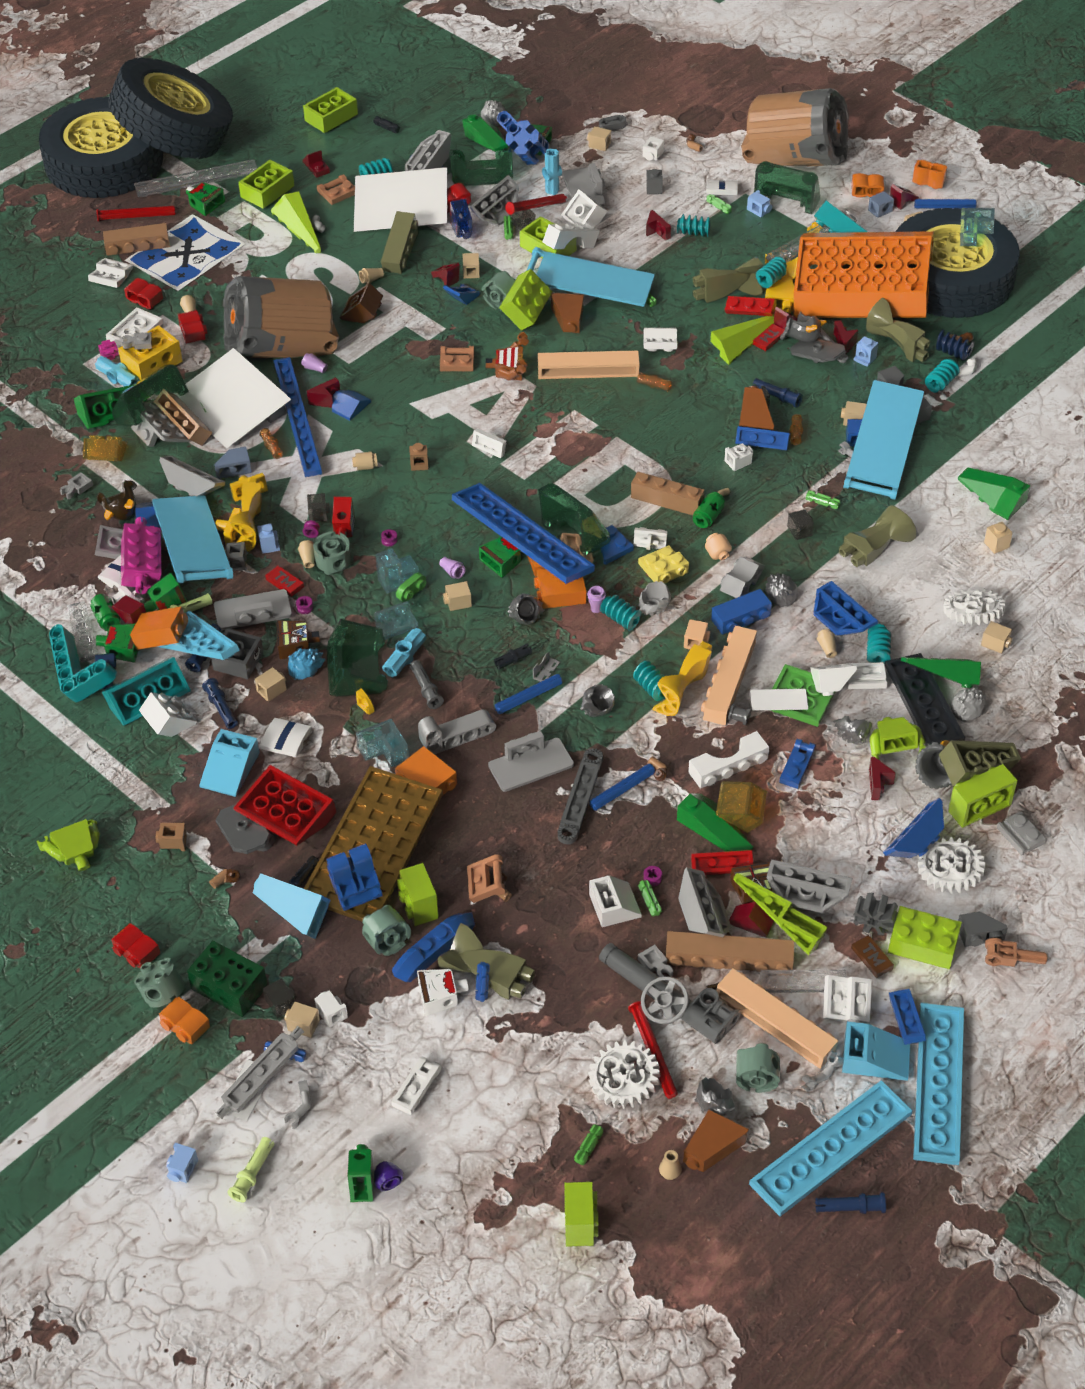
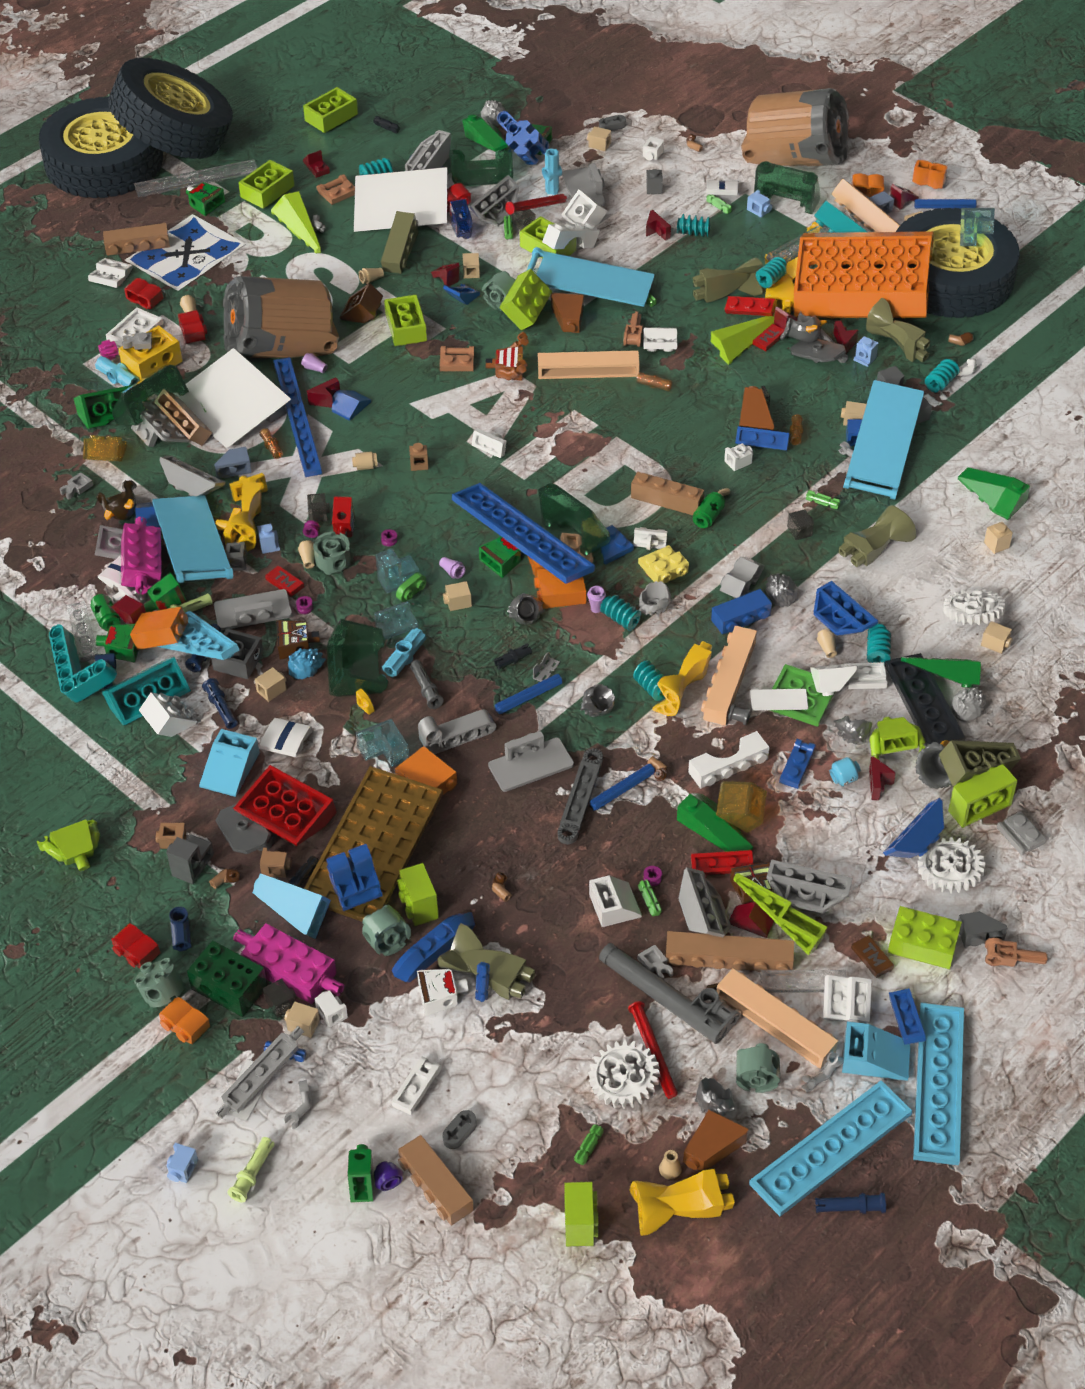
(135, 212): red axle -> none
(180, 929): none -> dark blue piece
(189, 857): none -> dark grey brick
(275, 863): none -> medium nougat brick
(291, 960): none -> dark pink brick
(405, 320): none -> lime brick
(435, 1180): none -> medium nougat brick
(462, 1131): none -> dark grey beam
(479, 878): nougat plate -> none
(633, 332): none -> nougat connector
(665, 1000): light grey wheel -> none
(692, 1197): none -> yellow hips
(696, 633): light nougat brick -> none
(718, 546): light nougat head -> none
(784, 395): dark blue pin -> none
(844, 771): none -> medium azure head
(863, 208): none -> light nougat brick
(875, 913): dark grey gear -> none
(954, 347): dark blue piece -> none

